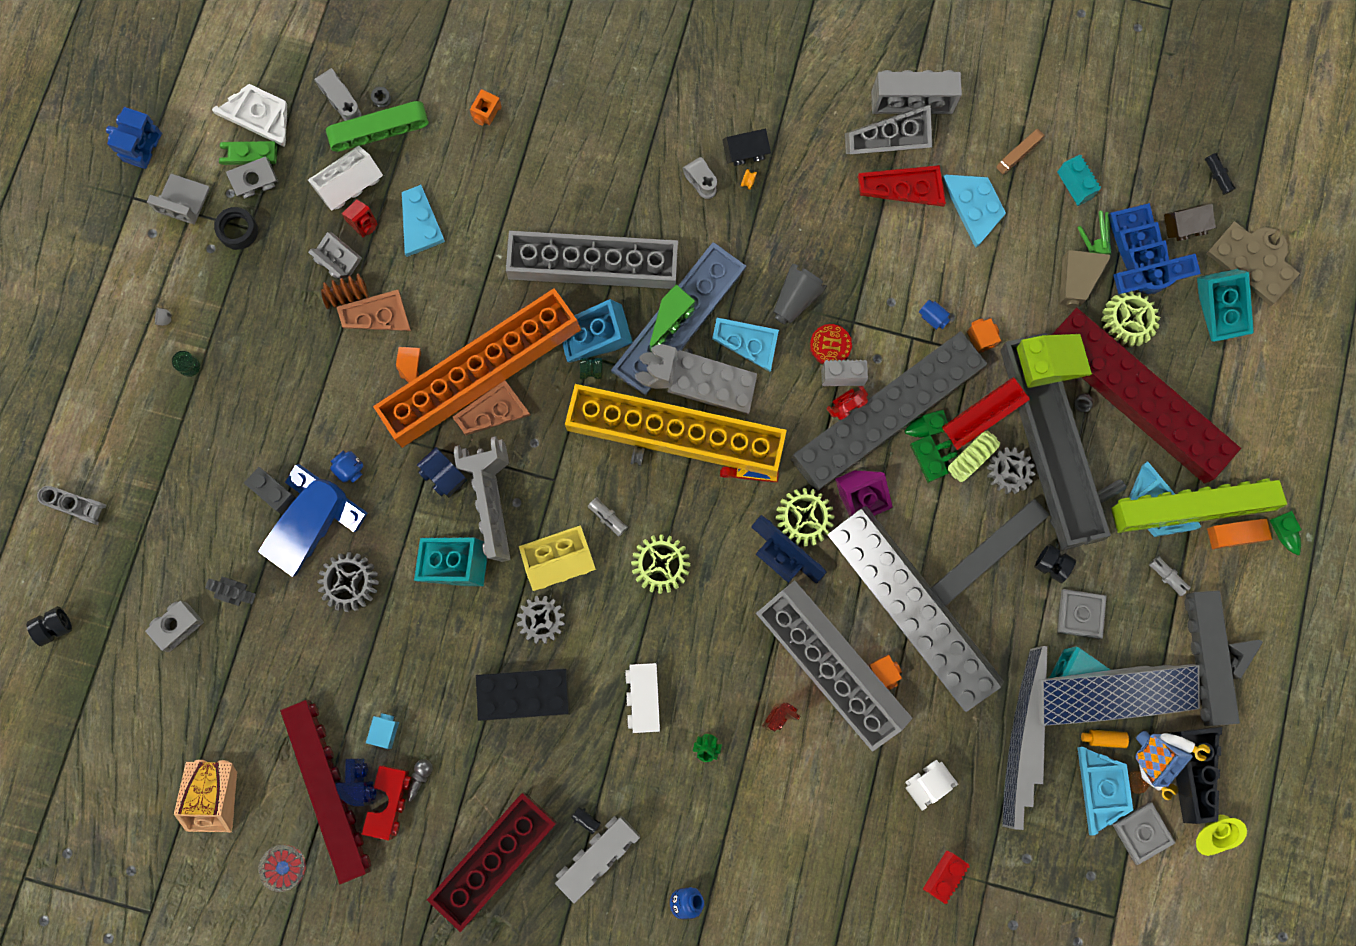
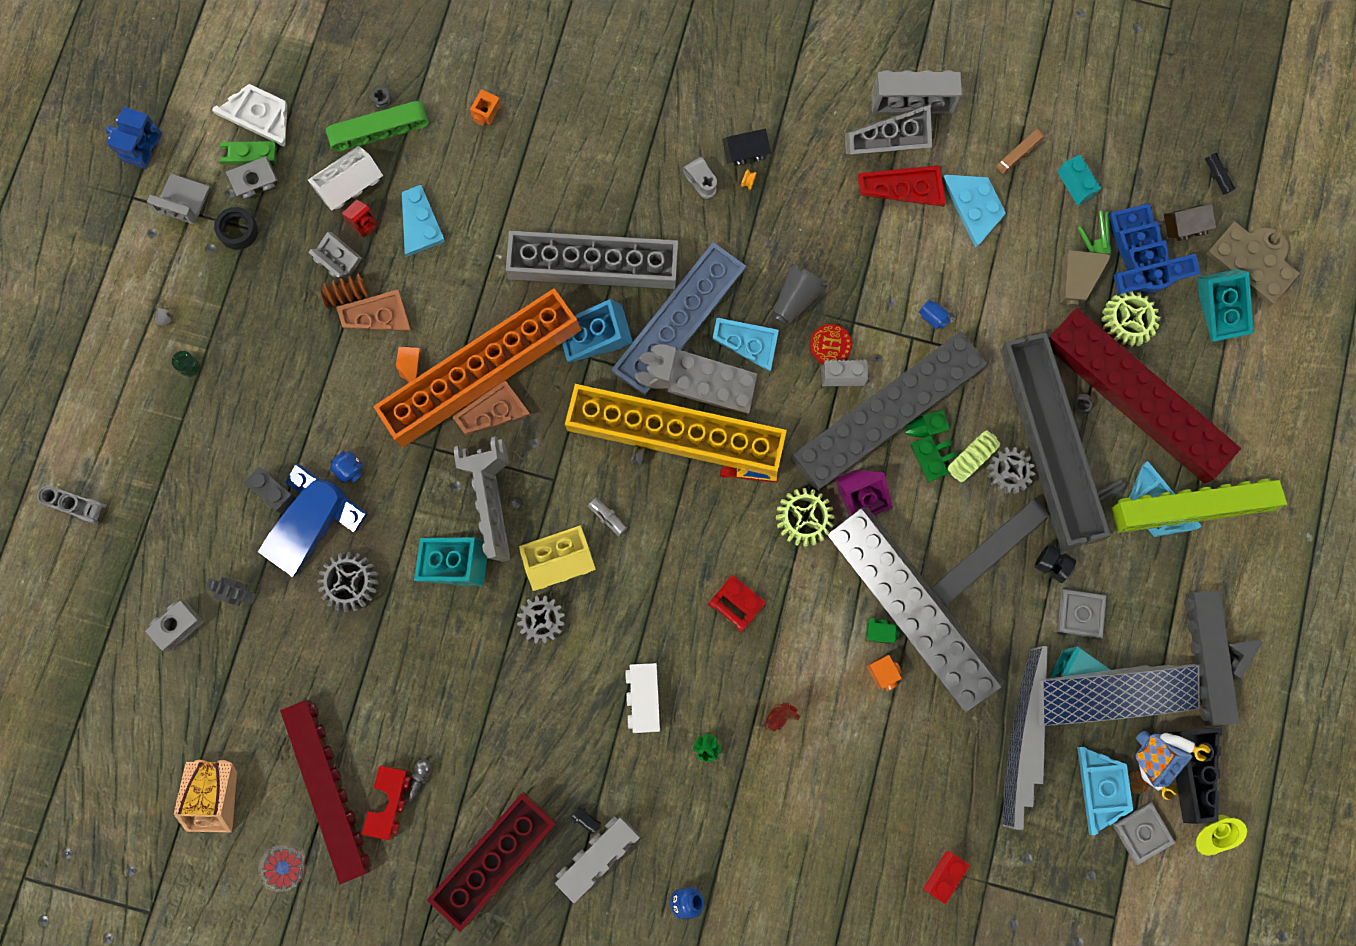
(45, 628): black wheel -> none
(338, 95): light grey piece -> none
(354, 789): clear blue brick -> none
(382, 731): medium azure brick -> none
(441, 472): dark blue brick -> none
(522, 694): black brick -> none
(585, 368): clear green wheel -> none
(673, 309): bright green slope -> none
(676, 553): yellowish green gear -> none
(740, 597): none -> red plate
(784, 554): dark blue bracket -> none
(834, 666): light grey brick -> none
(847, 402): red plate -> none
(881, 631): none -> green brick
(931, 785): white brick -> none
(984, 335): orange brick -> none
(985, 413): red fence -> none
(1053, 359): lime slope -> none
(1106, 738): light orange cylinder -> none
(1169, 576): light grey pin -> none
(1239, 533): orange slope -> none
(1288, 530): green plate -> none

